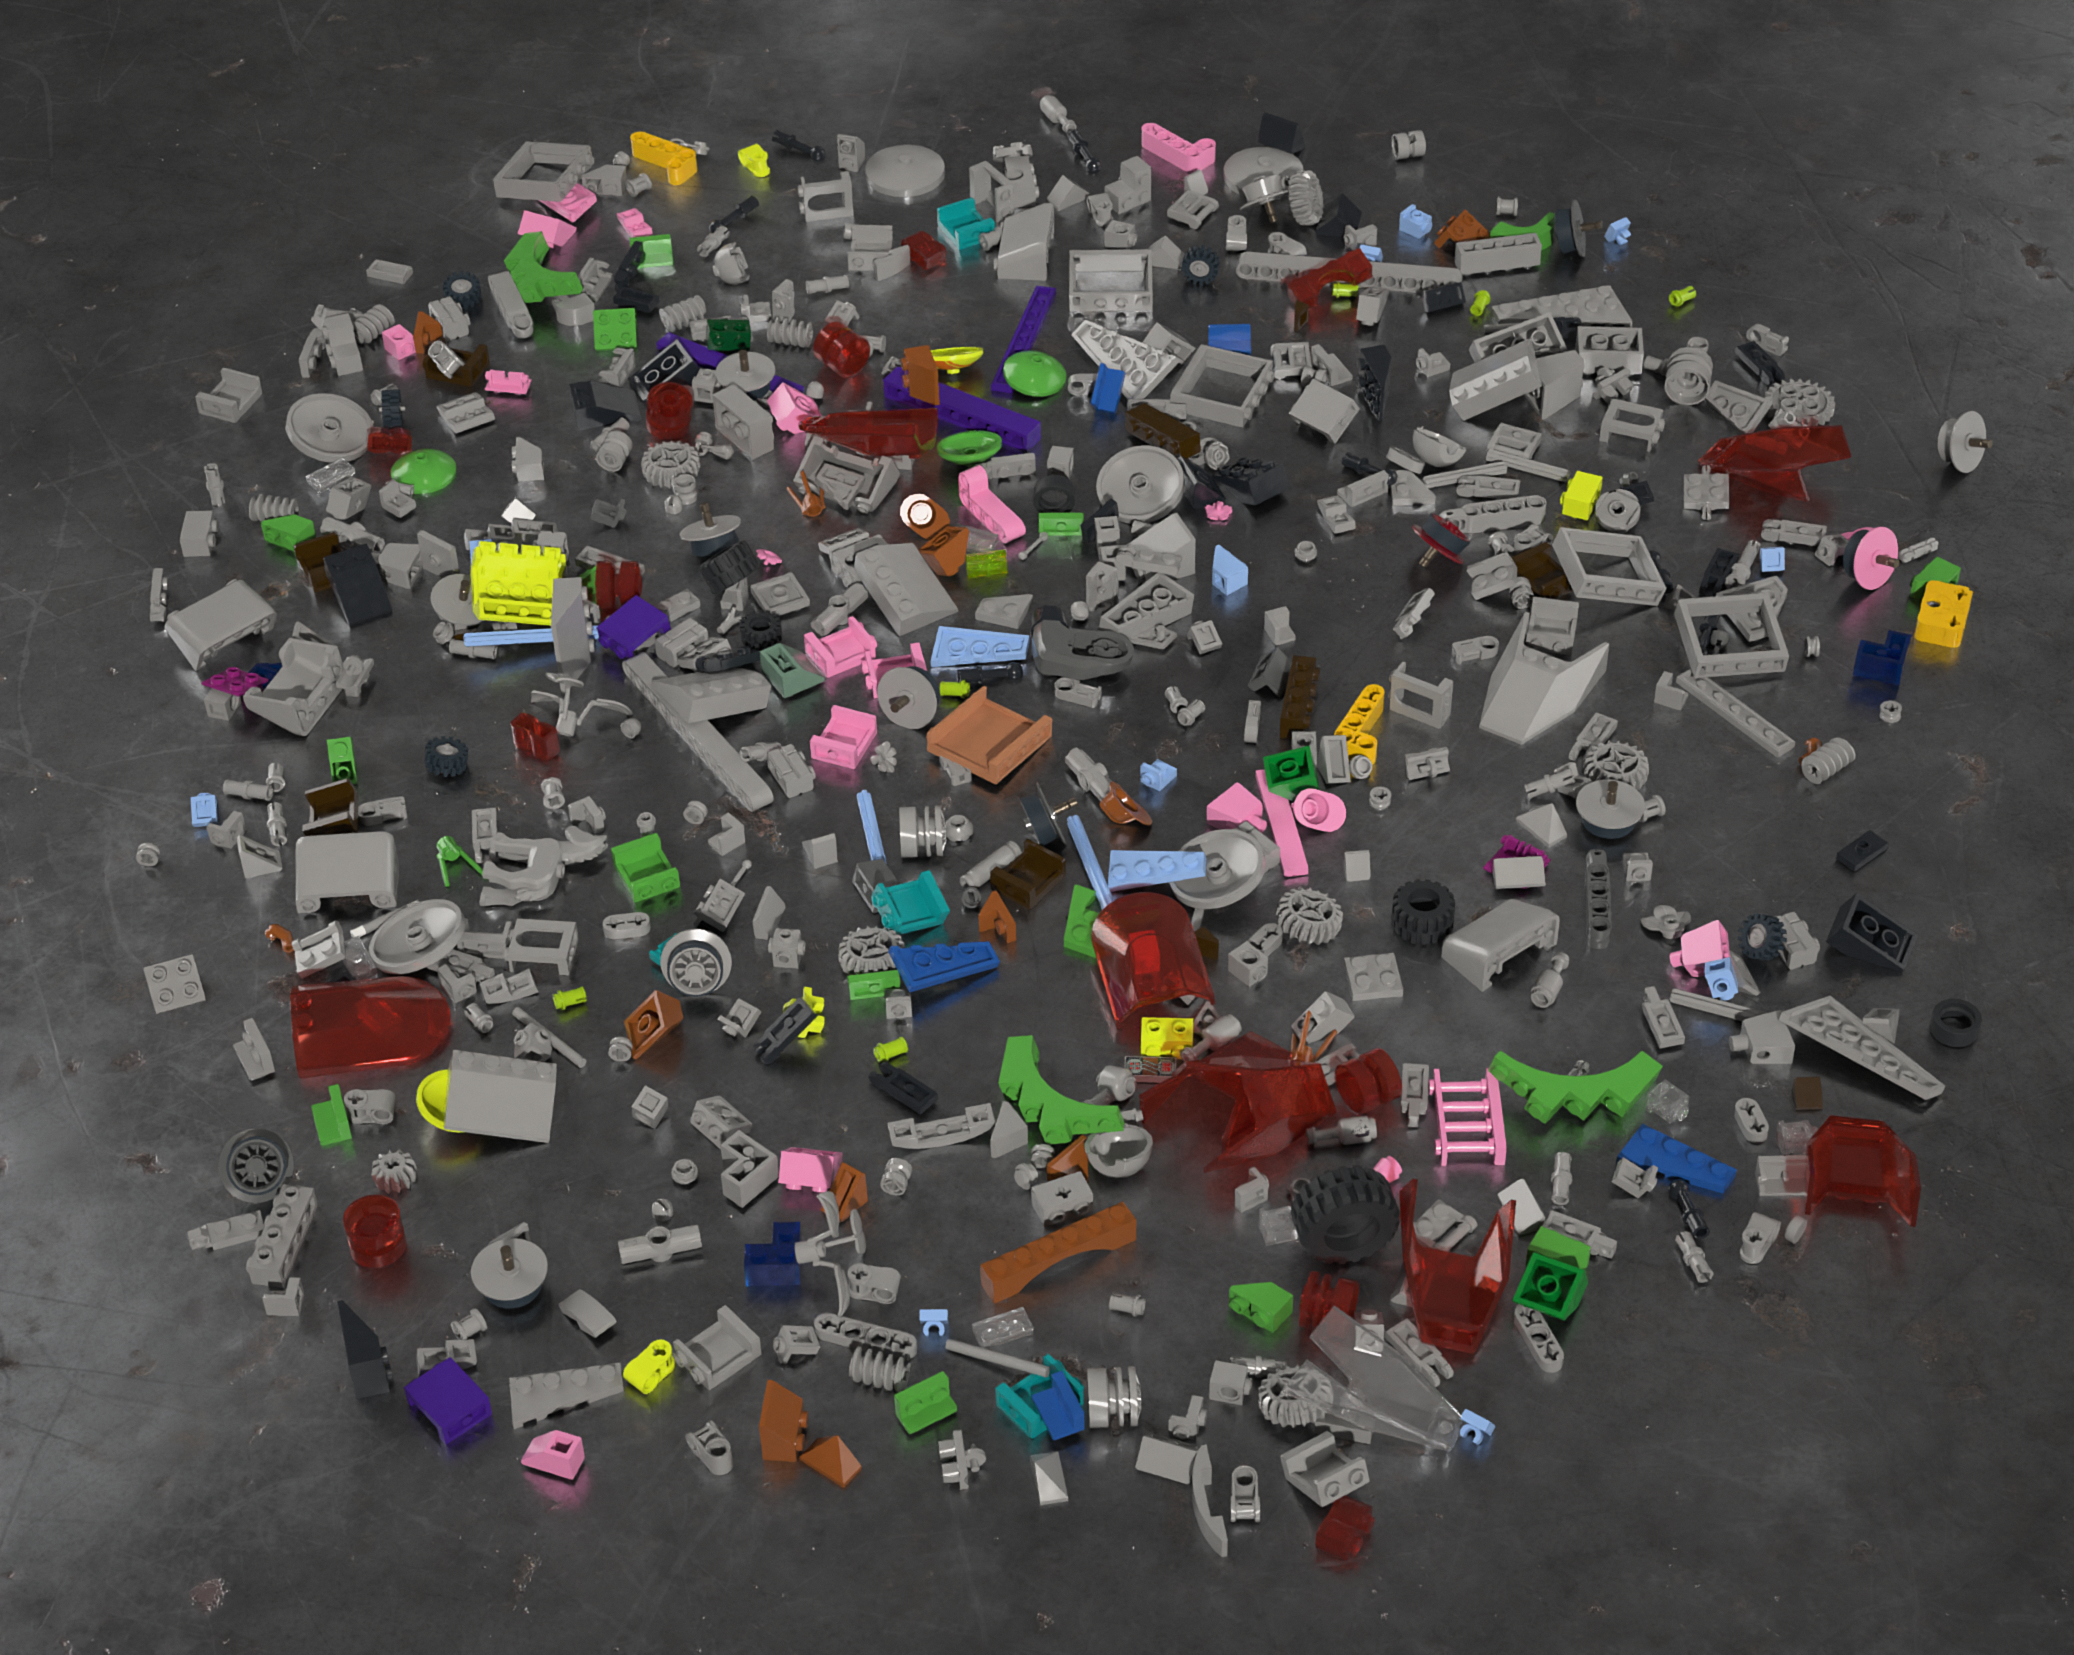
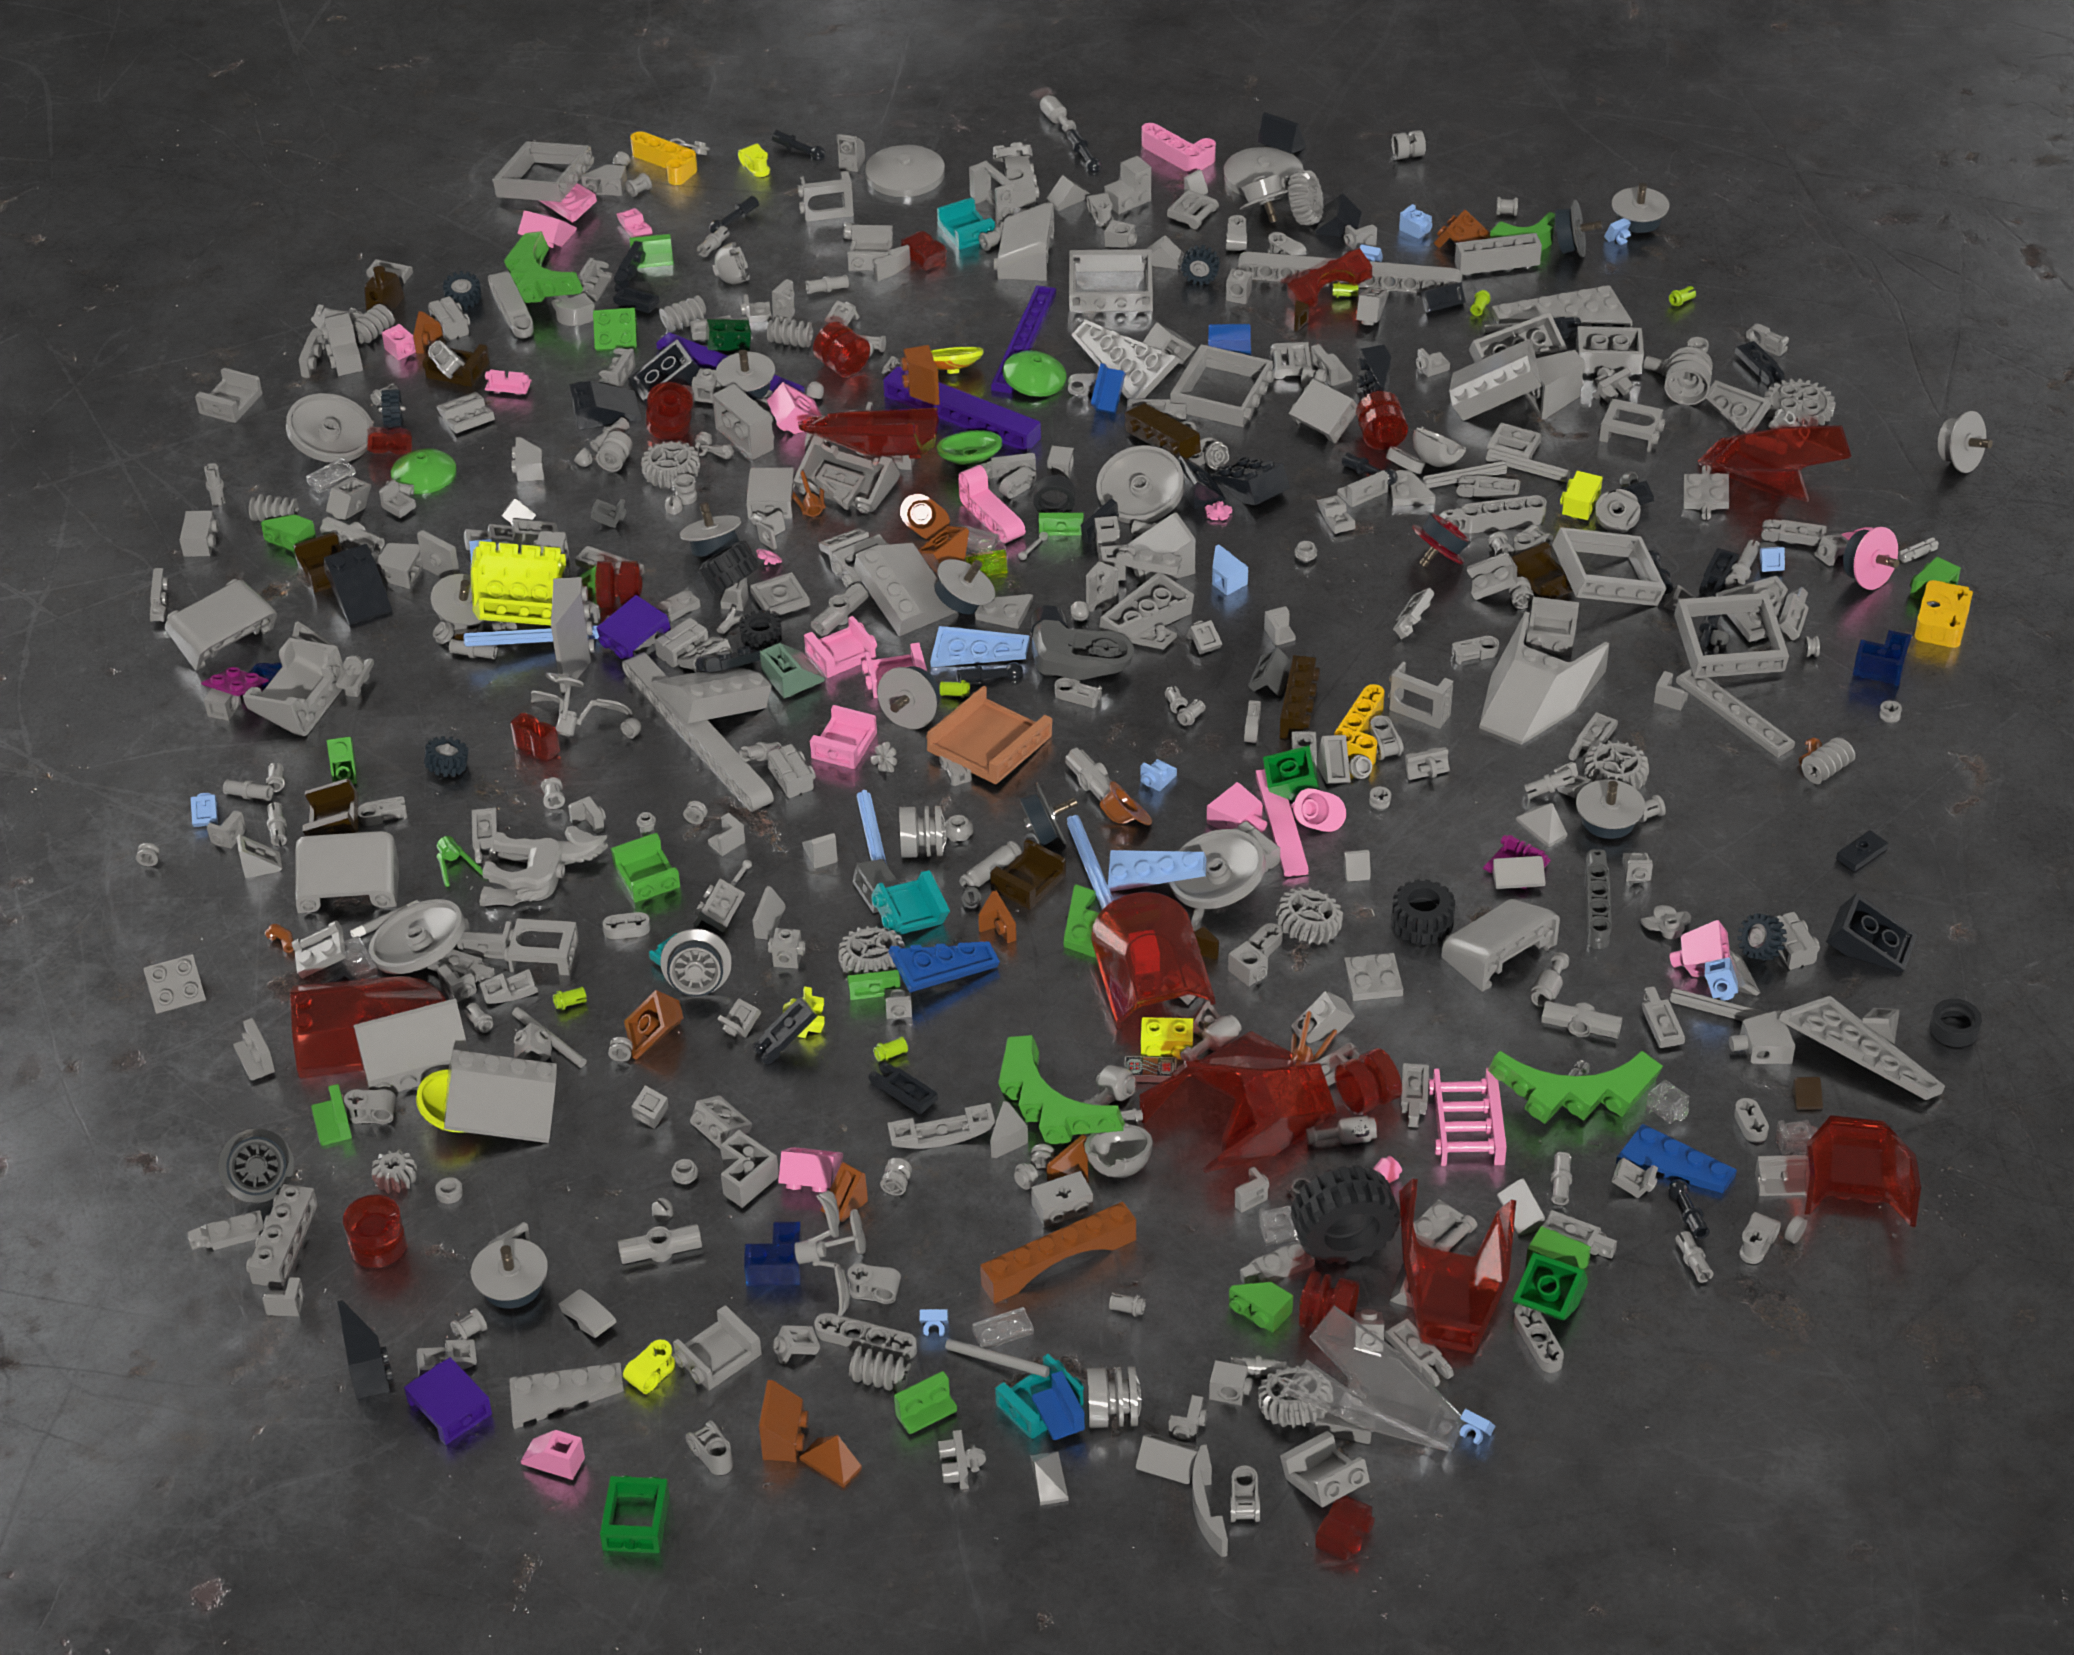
(383, 289): none -> dark brown torso
(409, 1045): none -> light grey slope
(449, 1190): none -> light grey tile
(583, 458): none -> light grey hinge
(635, 1538): none -> green window
(768, 527): none -> light grey bracket
(770, 491): none -> light grey panel
(963, 586): none -> light grey piece
(1017, 482): none -> light grey beam
(1238, 286): none -> light grey brick
(1277, 1265): none -> light grey hinge
(1381, 420): none -> clear red wheel
(1388, 740): none -> light grey piece
(1582, 1019): none -> light grey piece
(1641, 207): none -> light grey piece
(1794, 613): none -> light grey hinge

